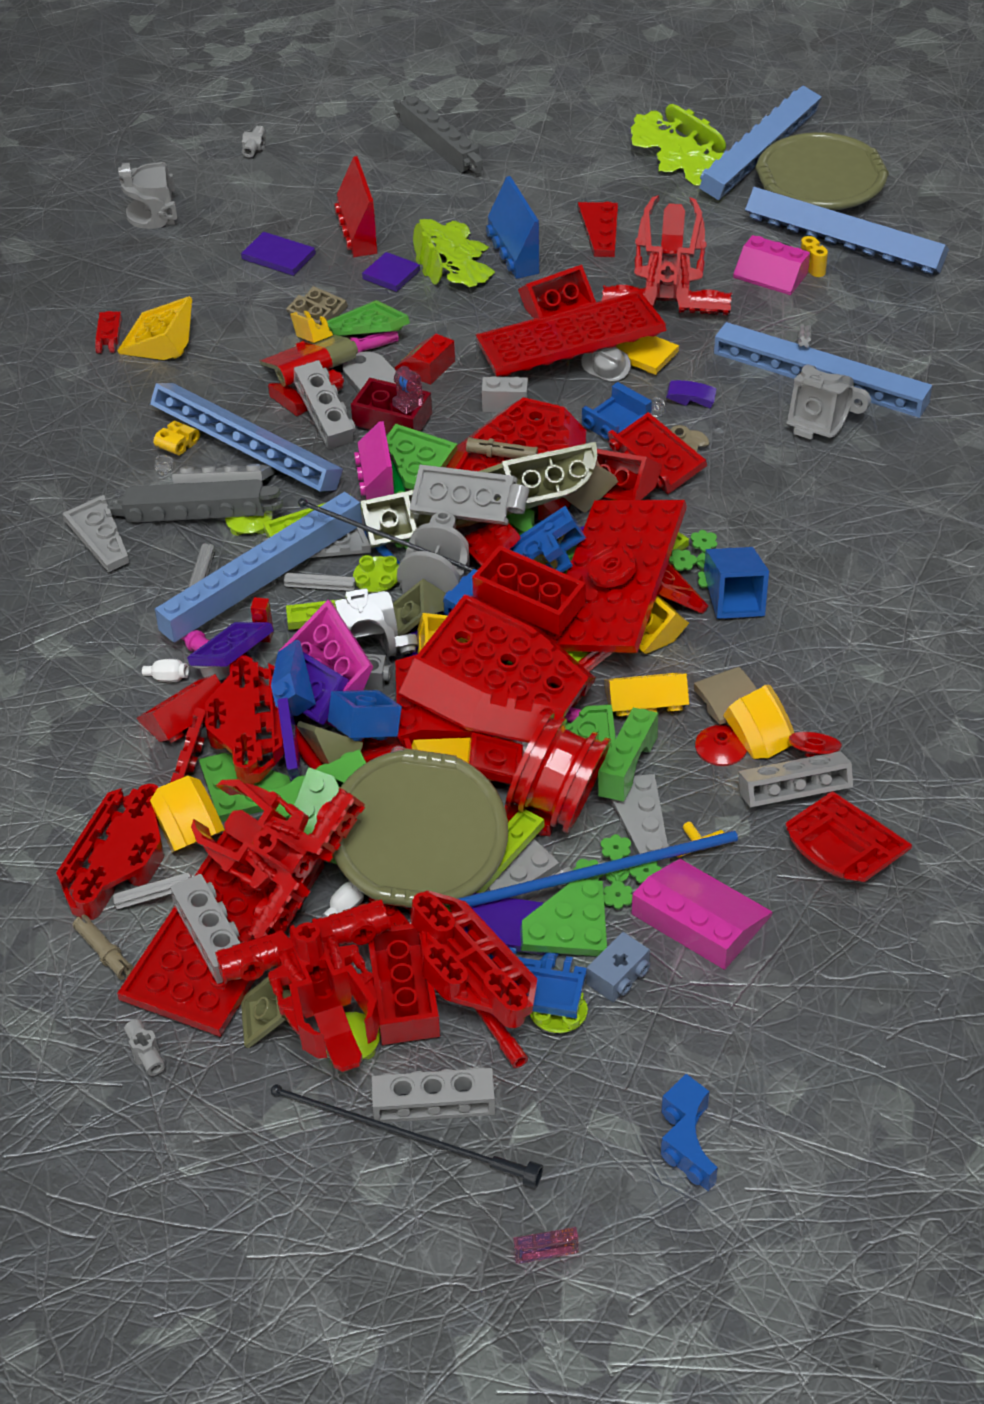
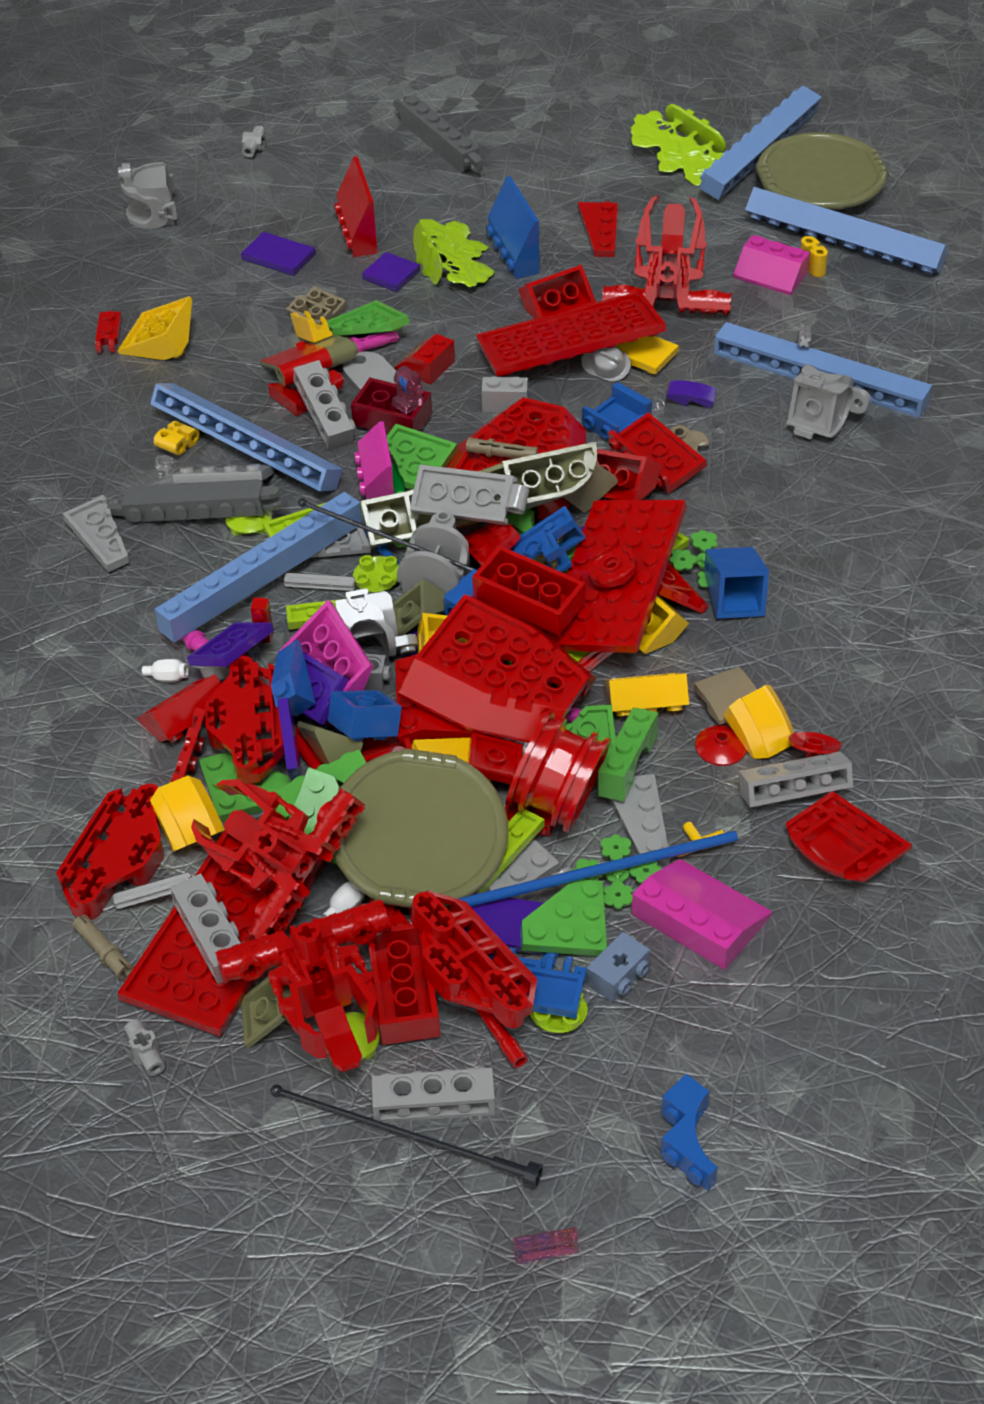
(203, 563): light grey axle -> none

